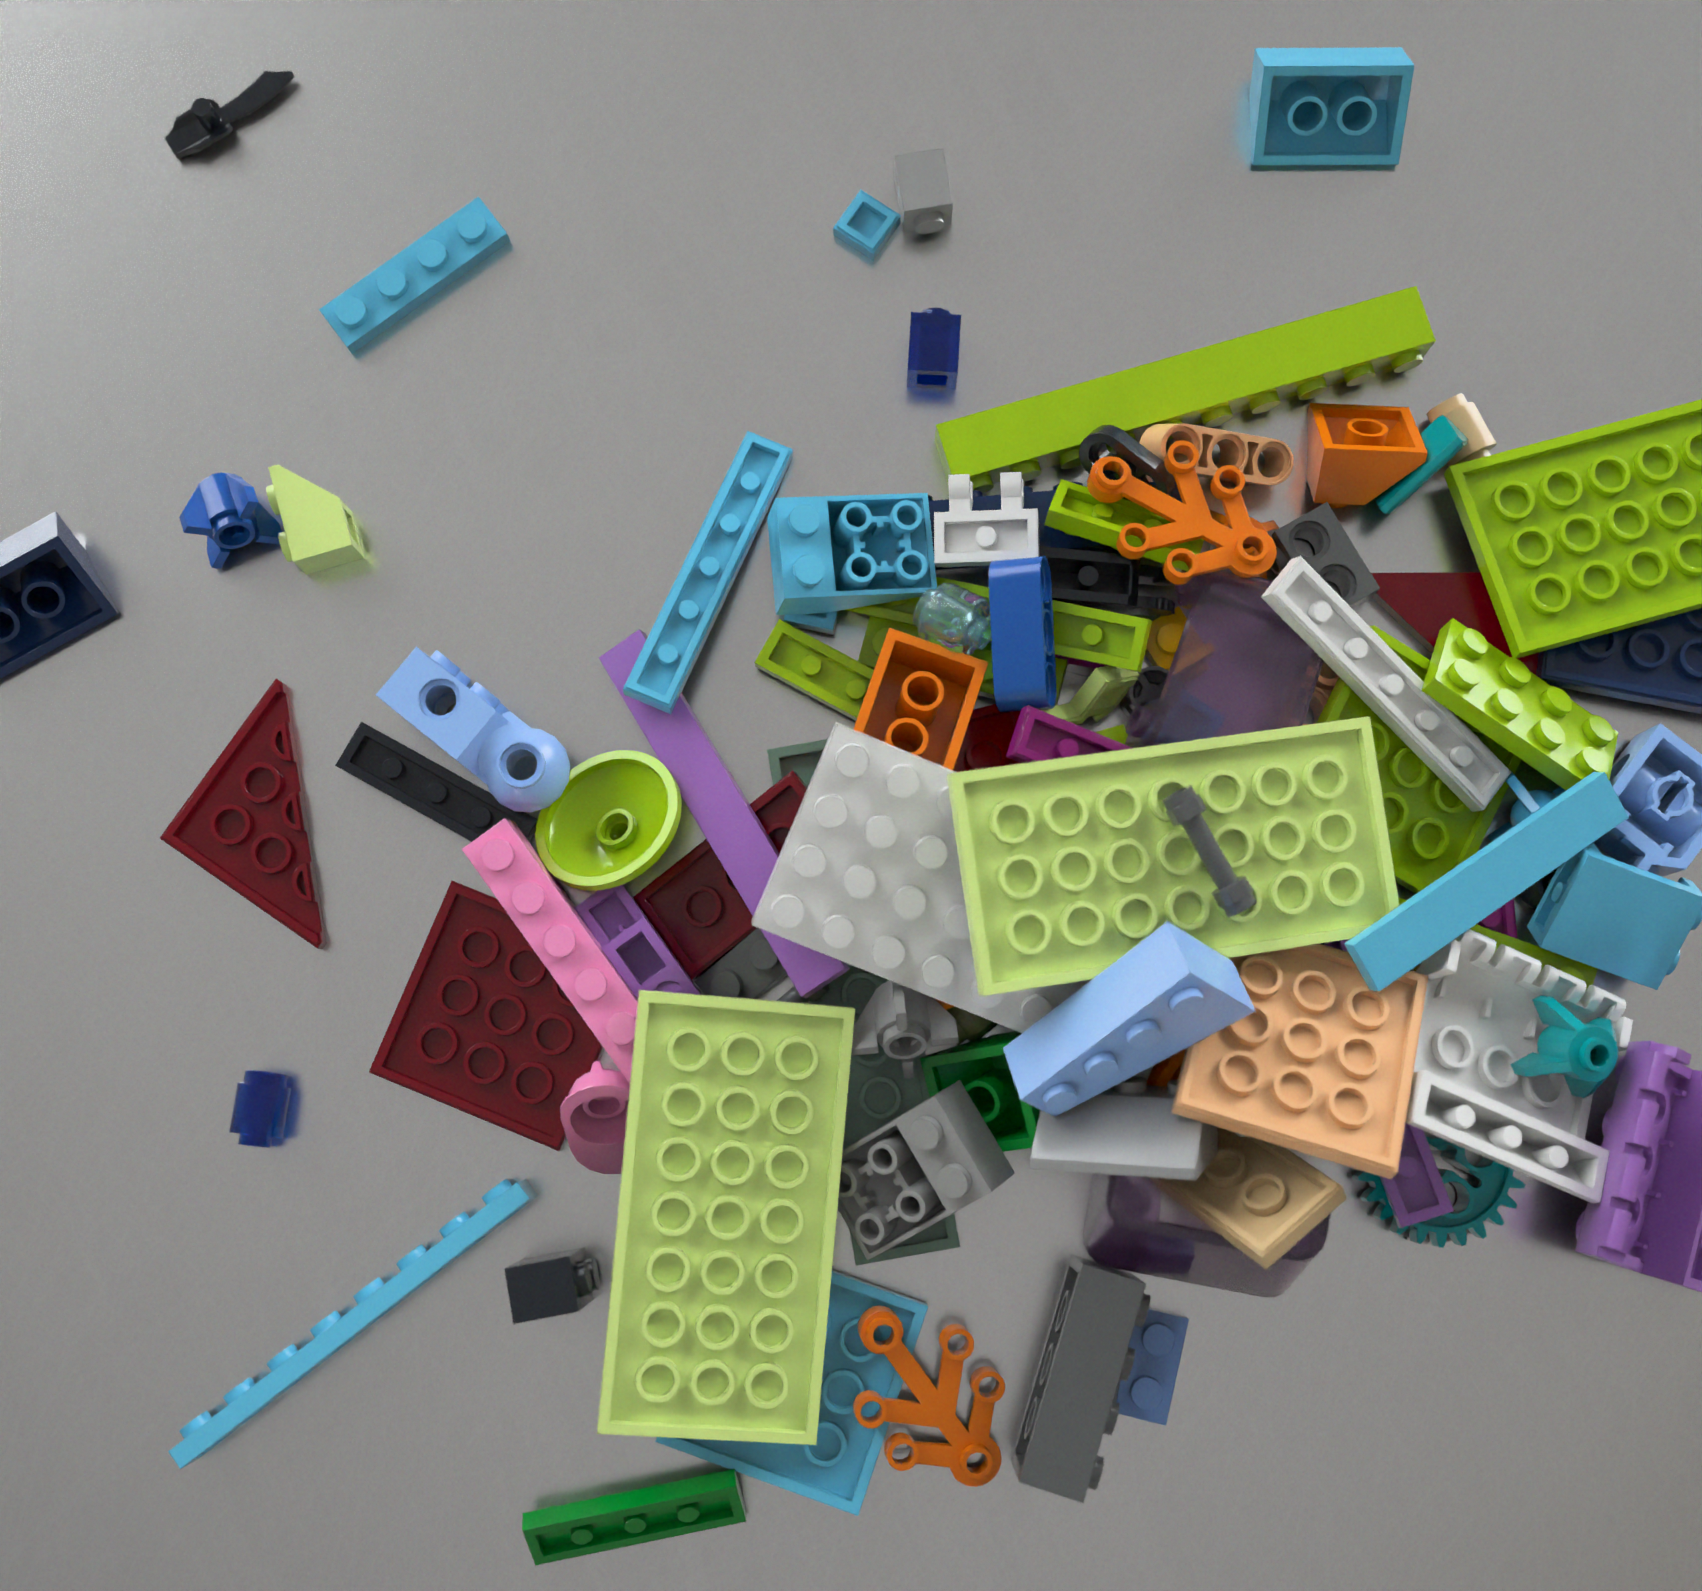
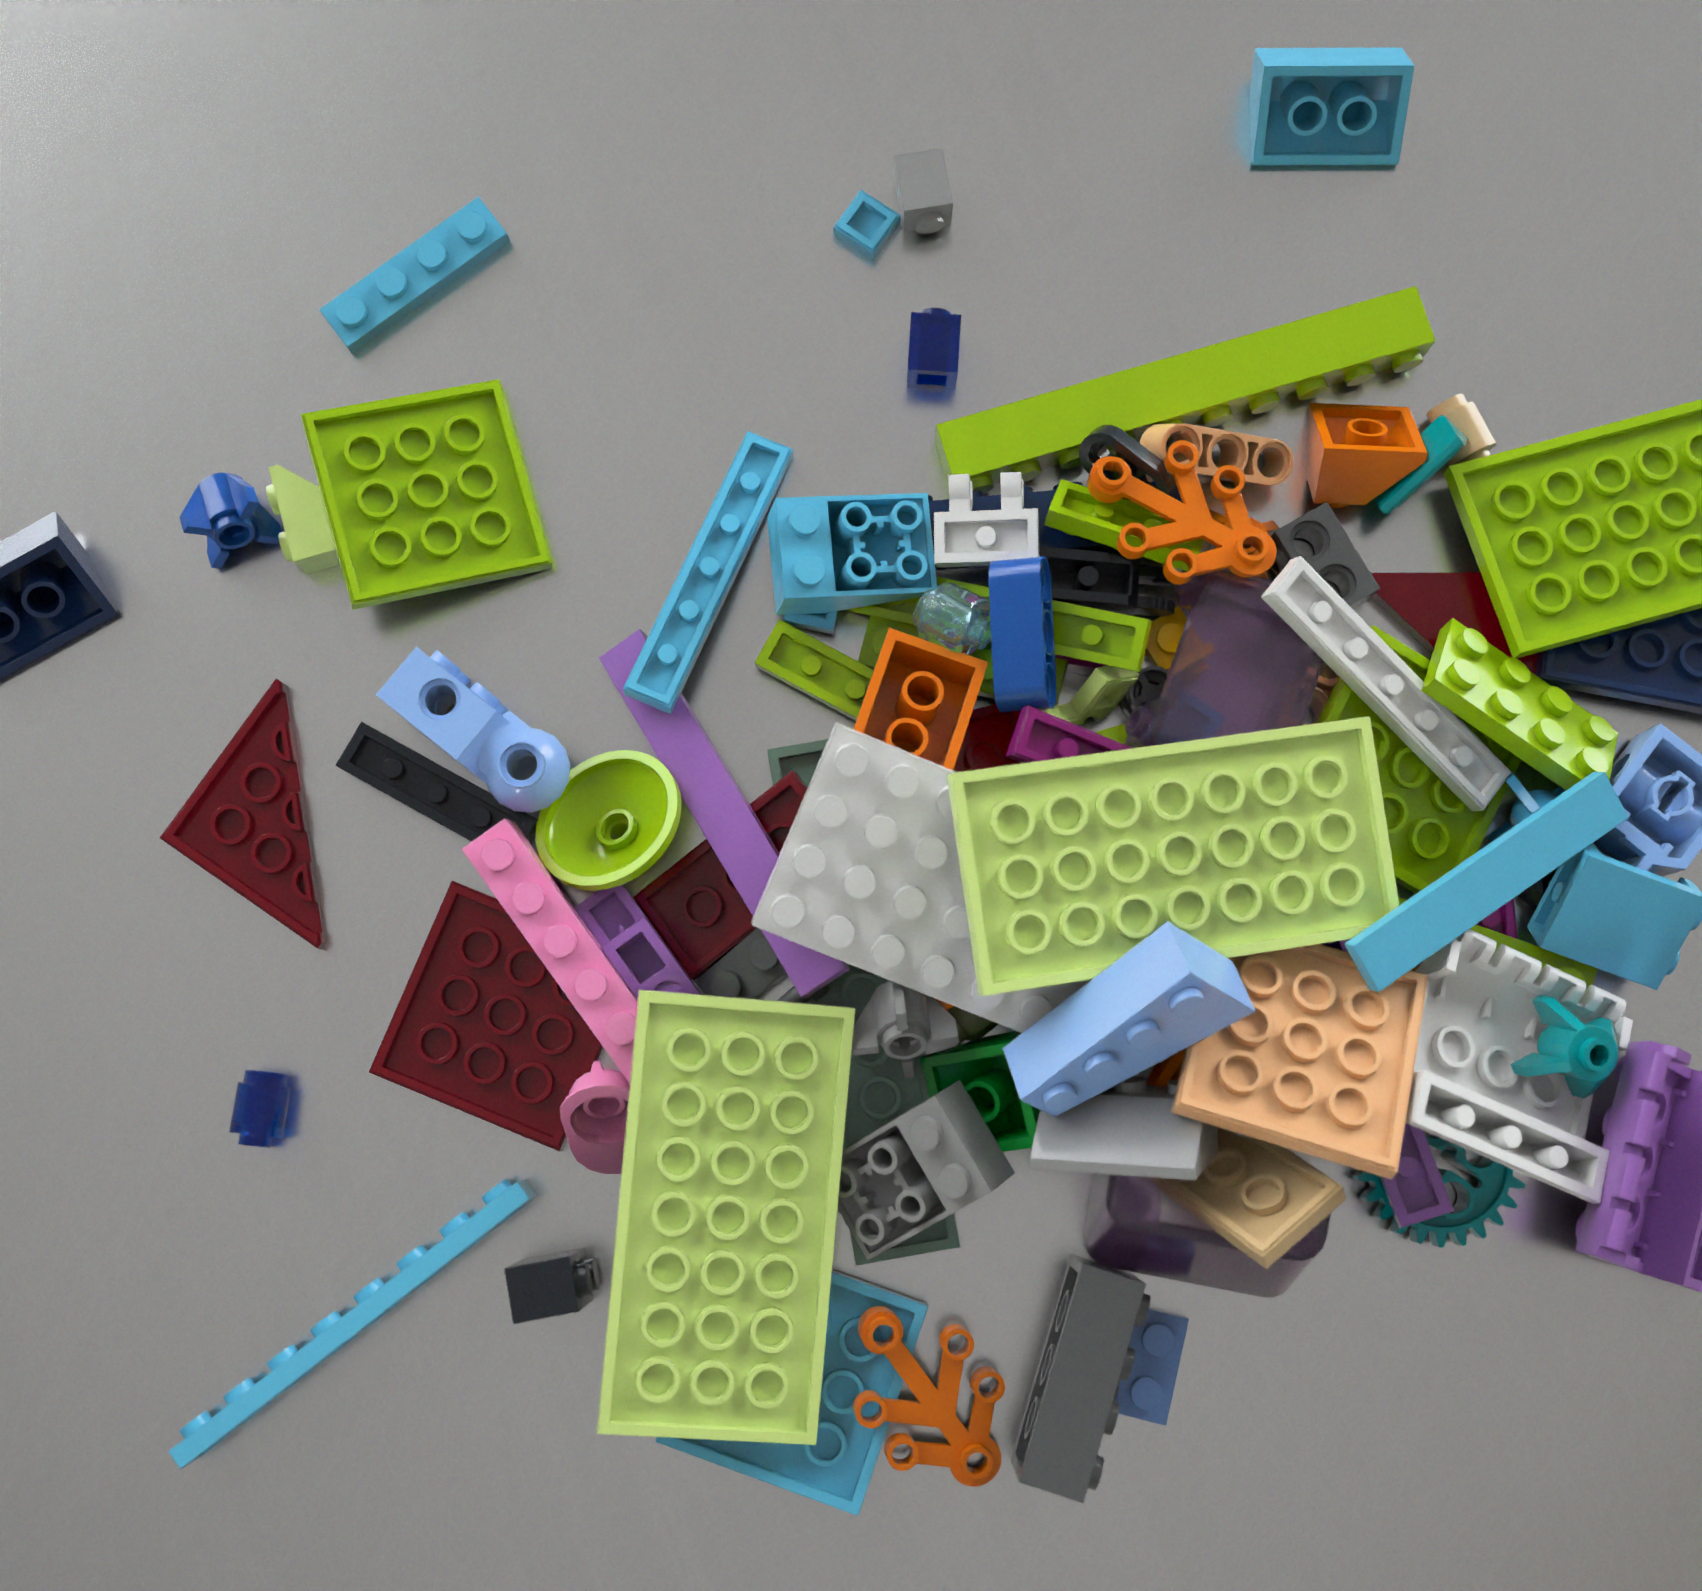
(209, 123): black piece -> none
(425, 493): none -> lime tile
(634, 1517): green plate -> none
(1232, 892): dark grey bar -> none

